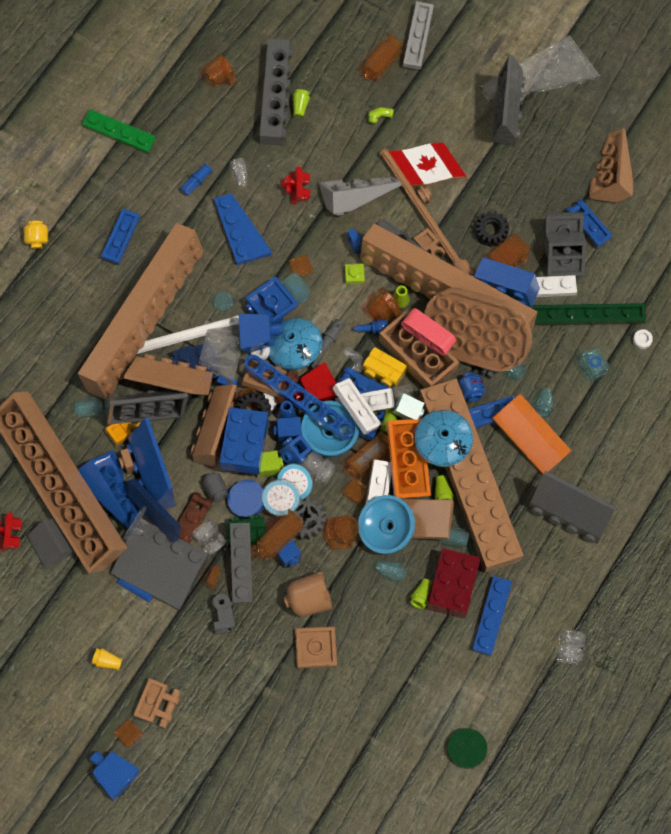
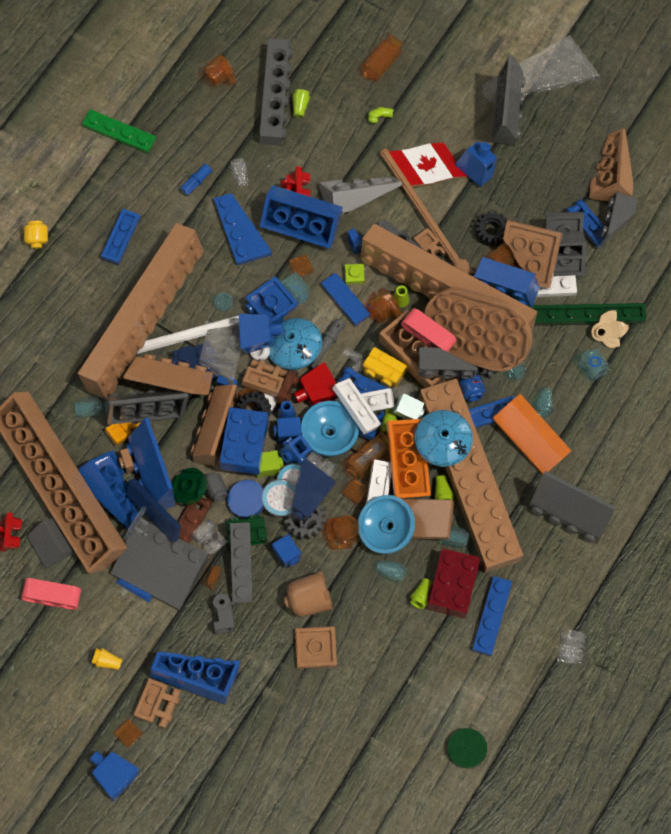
(51, 593): none -> coral beam
(189, 486): none -> dark green tile
(197, 674): none -> blue wedge
(279, 535): clear orange window -> none
(301, 216): none -> blue brick
(305, 403): blue beam -> none
(310, 490): none -> dark blue slope
(345, 299): none -> blue tile
(376, 326): blue bar -> none
(418, 35): light grey plate -> none
(424, 194): medium nougat plate -> none
(441, 363): none -> dark grey slope
(478, 163): none -> blue torso
(534, 249): none -> medium nougat plate
(612, 329): none -> tan plate
(620, 213): none -> dark grey slope
(642, 339): white tile -> none

